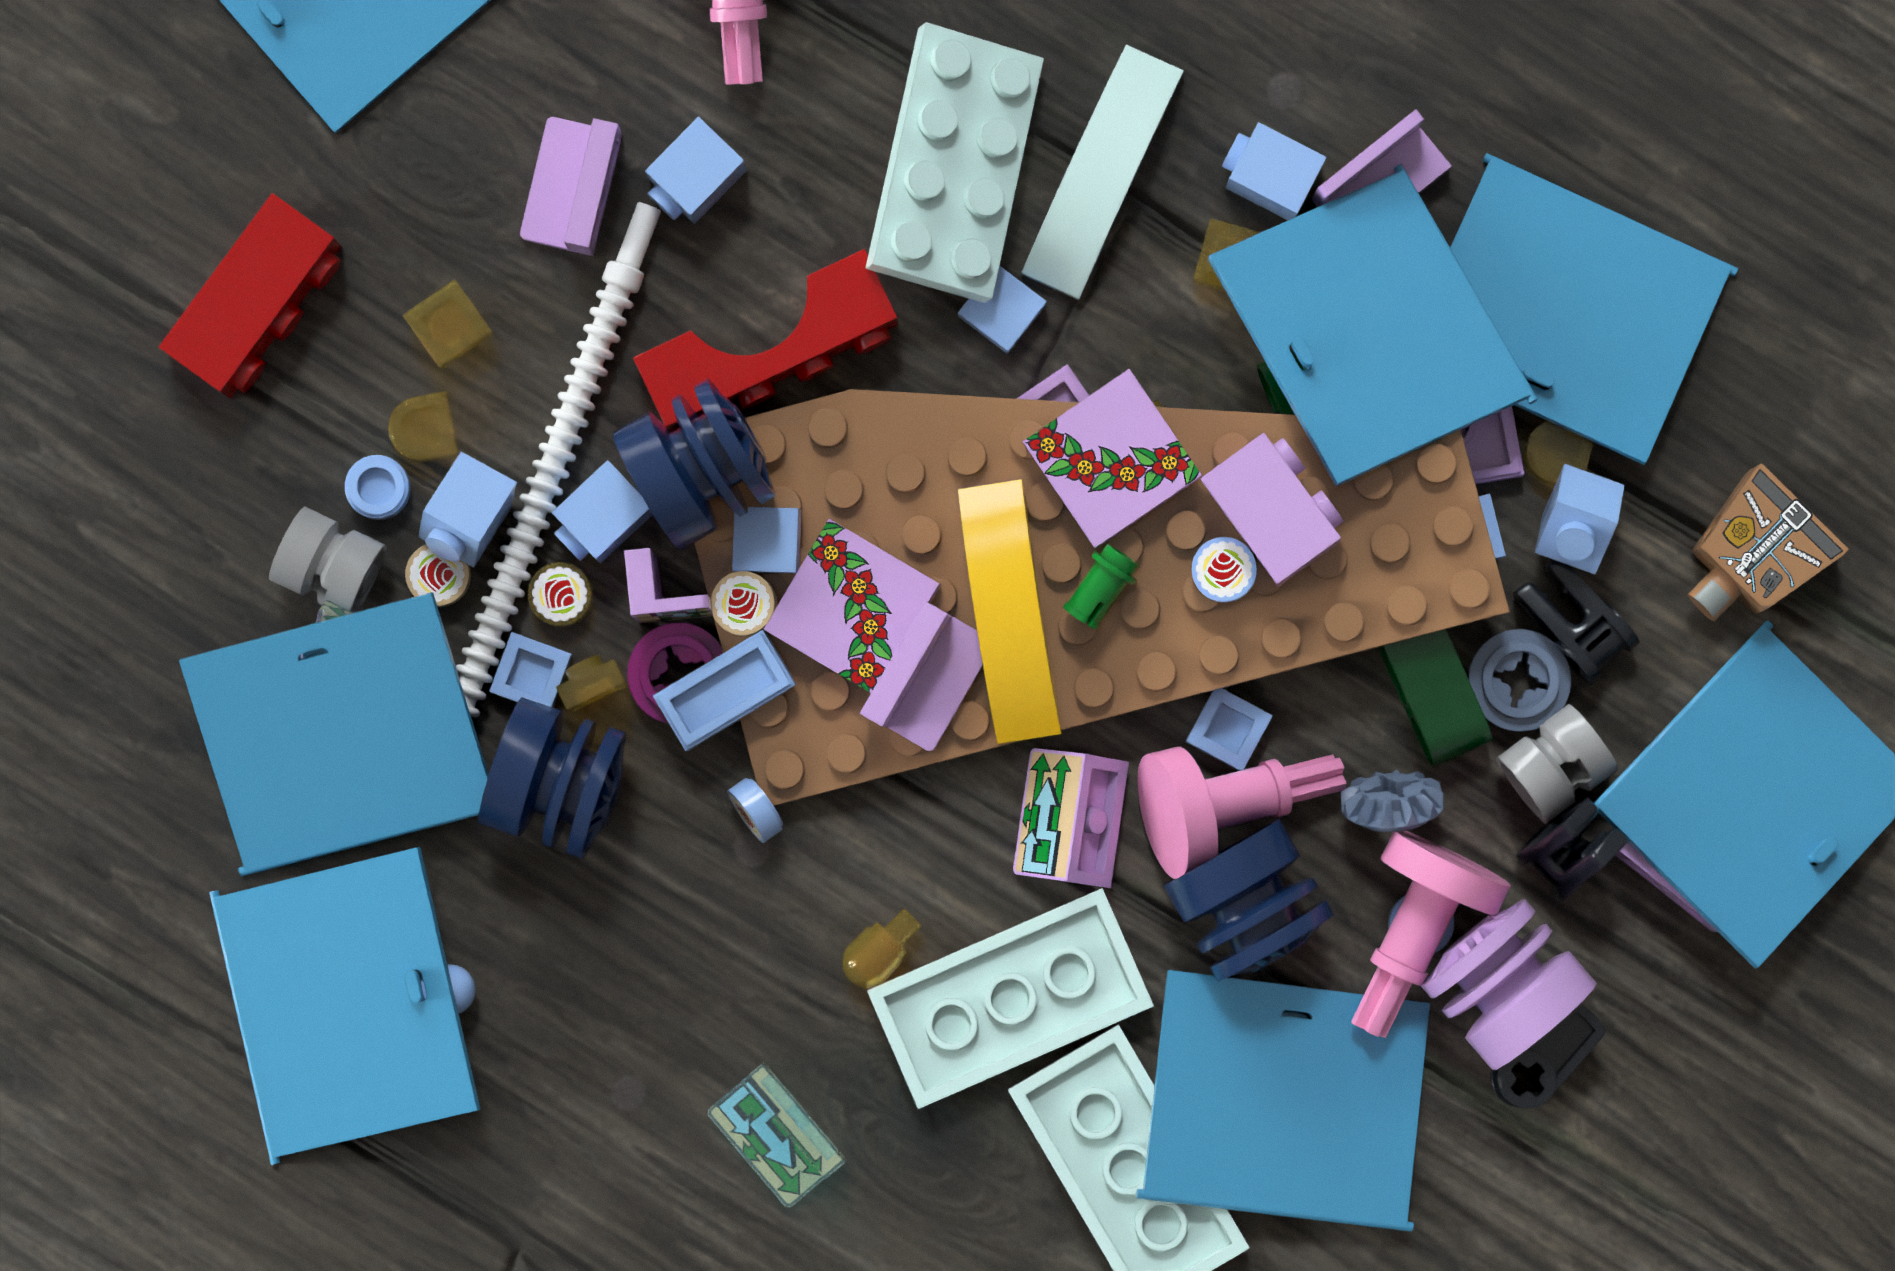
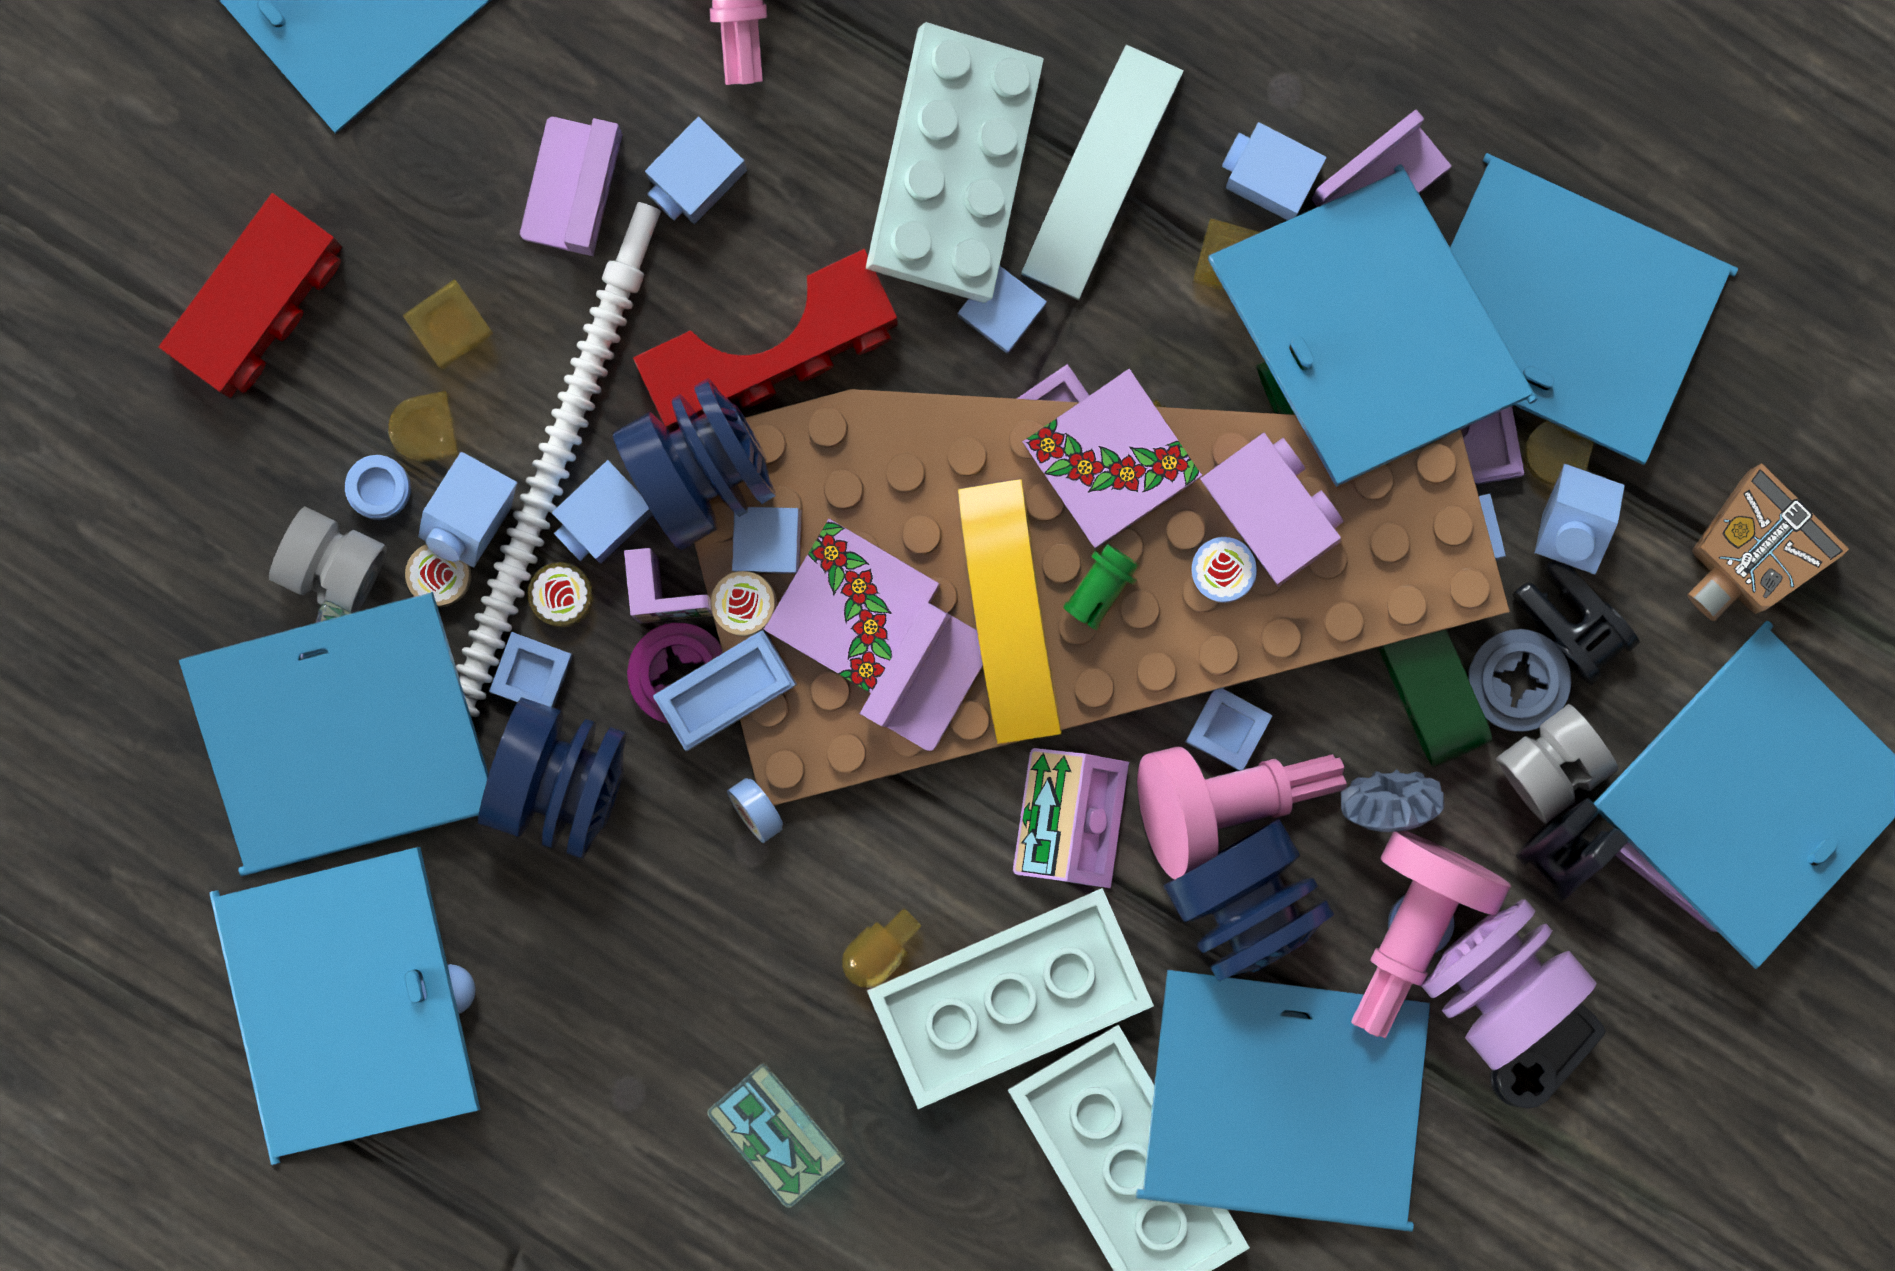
(590, 682): clear yellow plate -> none

